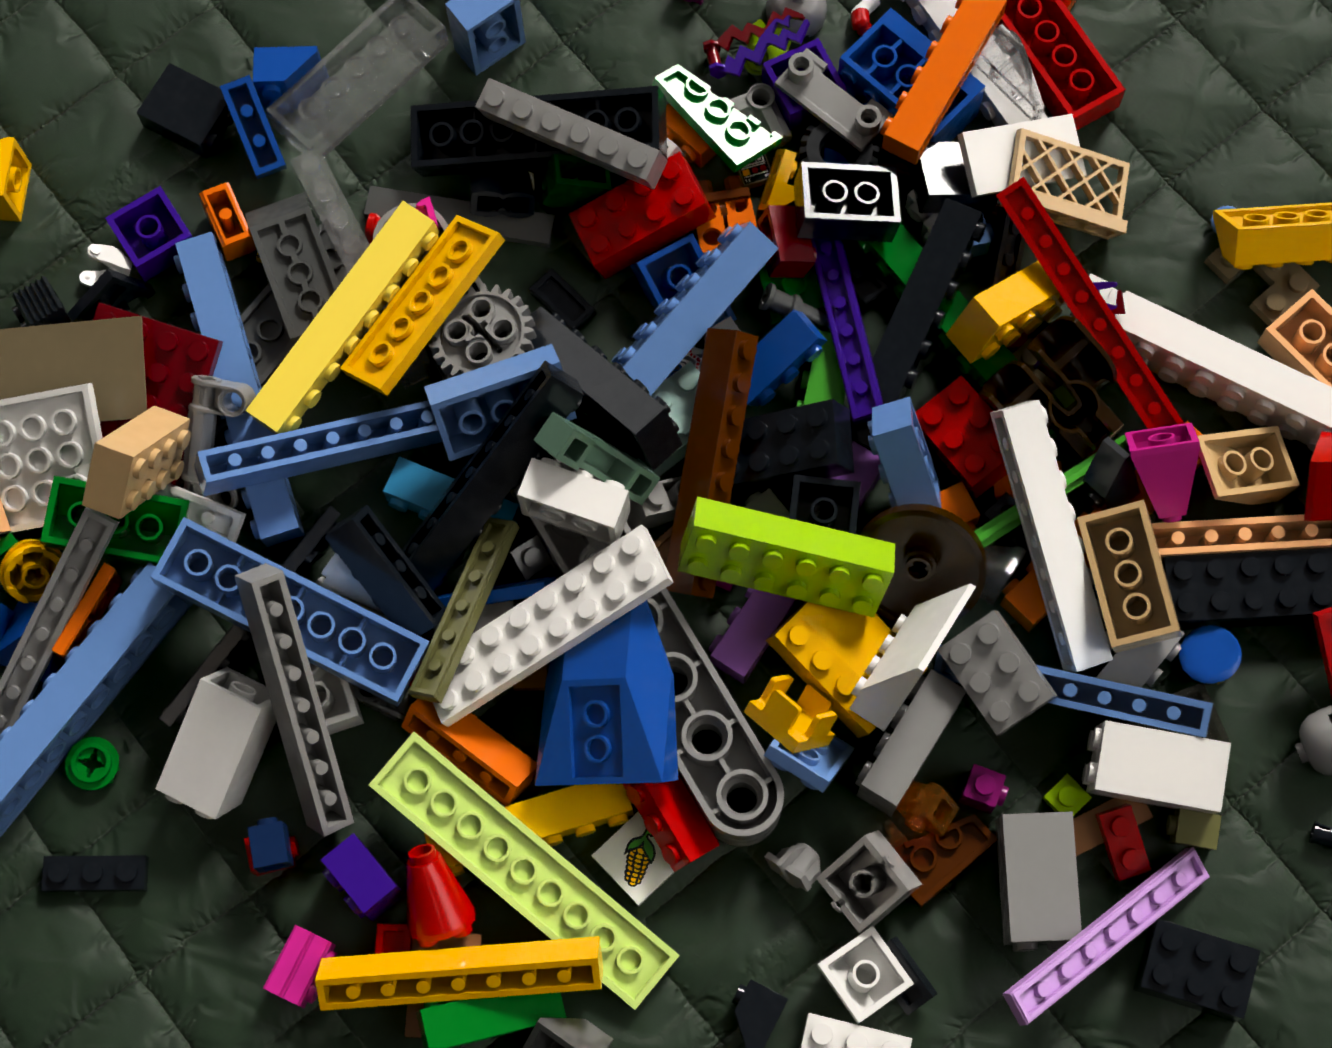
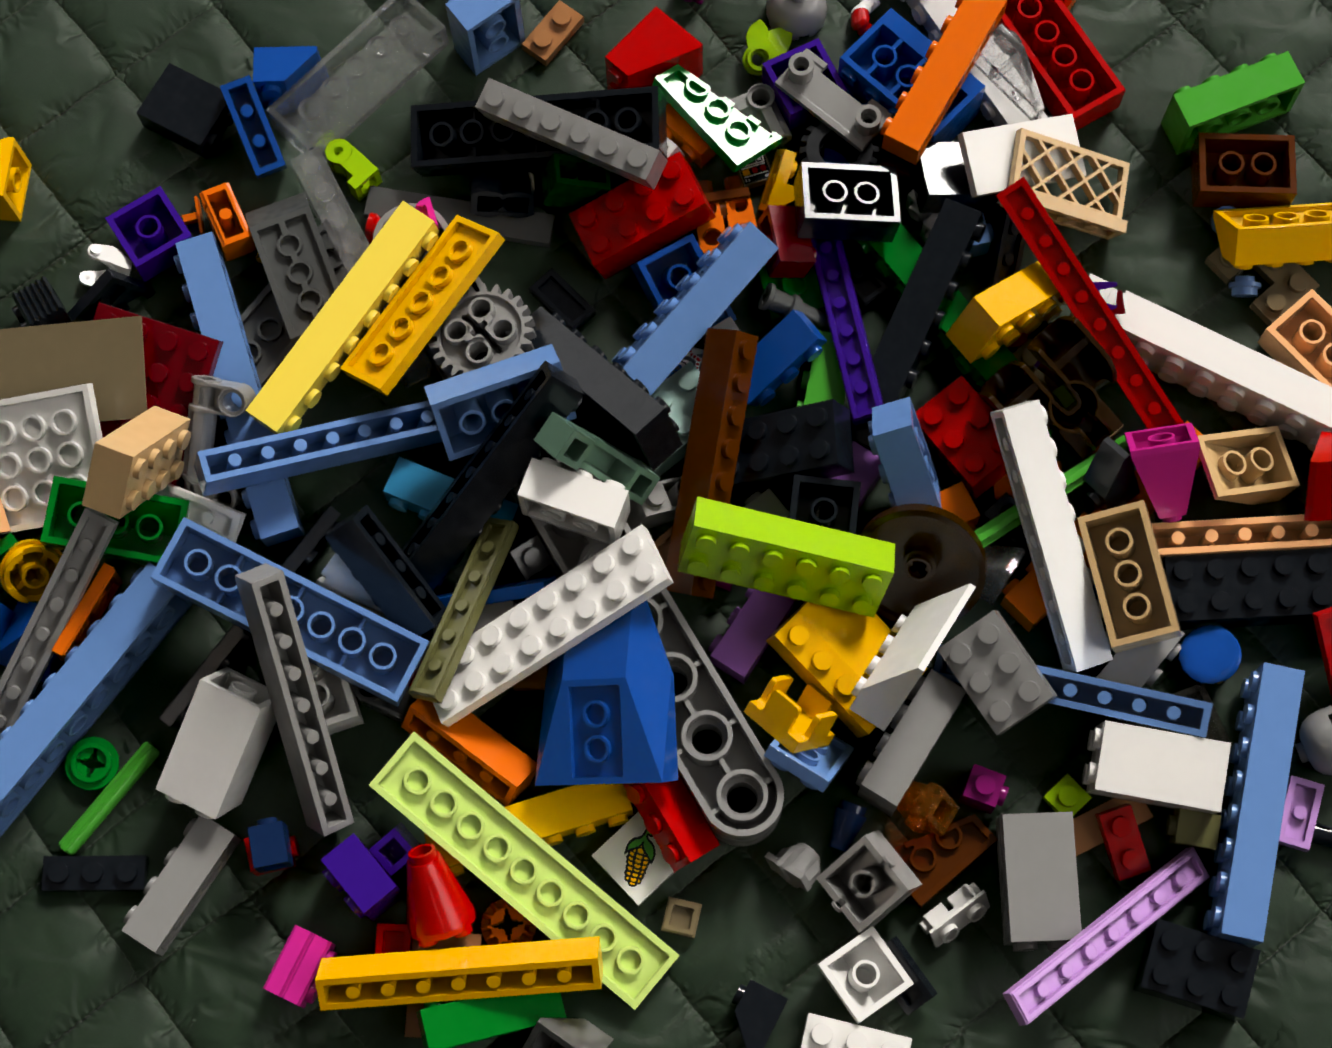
(108, 798): none -> bright green axle
(180, 884): none -> light grey brick
(195, 216): none -> orange piece
(348, 161): none -> lime leg
(393, 848): none -> dark purple brick
(495, 915): none -> orange gear
(552, 33): none -> medium nougat plate
(650, 50): none -> red slope
(681, 917): none -> dark tan tile
(766, 38): piece -> none
(846, 824): none -> dark blue cone
(968, 906): none -> white hinge
(1233, 100): none -> bright green brick
(1243, 170): none -> reddish brown brick
(1244, 287): none -> medium blue plate
(1254, 805): none -> medium blue brick
(1300, 813): none -> lavender plate

